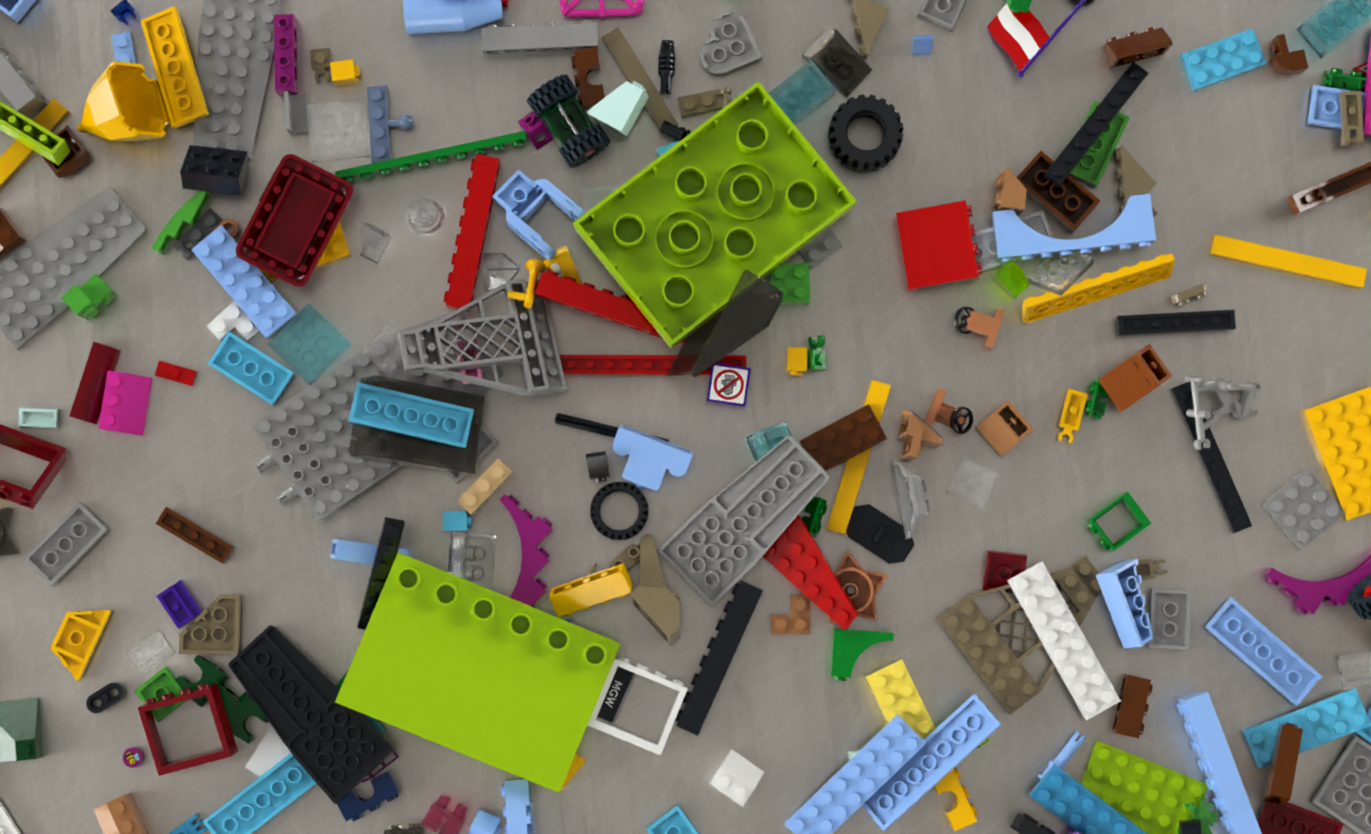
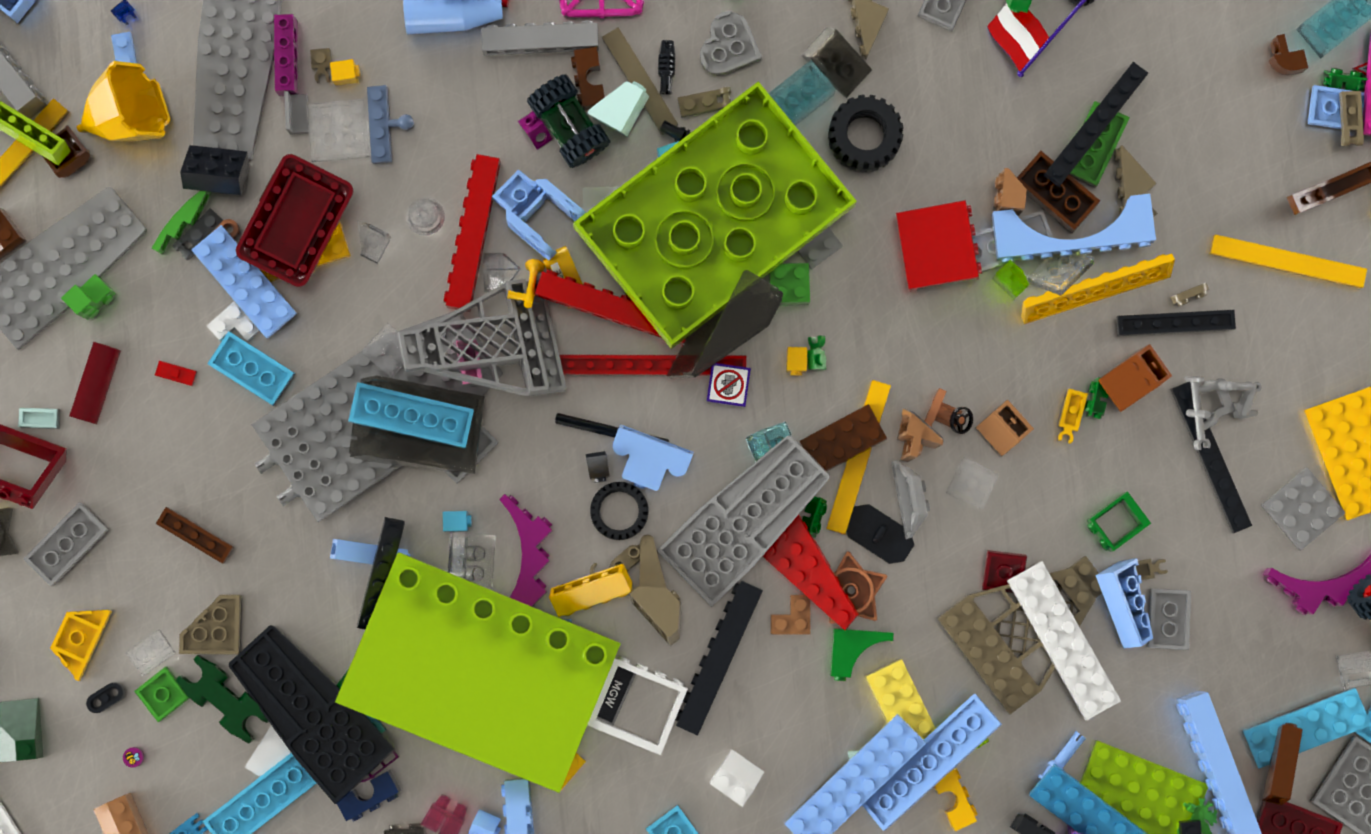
(125, 403): dark pink slope -> none
(174, 67): yellow plate -> none
(179, 604): dark purple plate -> none
(220, 718): dark red window -> none
(309, 344): clear light blue plate -> none
(439, 155): green plate -> none
(485, 487): tan brick -> none
(922, 45): medium blue slope -> none
(980, 324): nougat piece -> none
(1132, 706): reddish brown brick -> none
(1136, 47): reddish brown slope -> none
(1223, 59): medium azure plate -> none
(1263, 651): light blue plate -> none

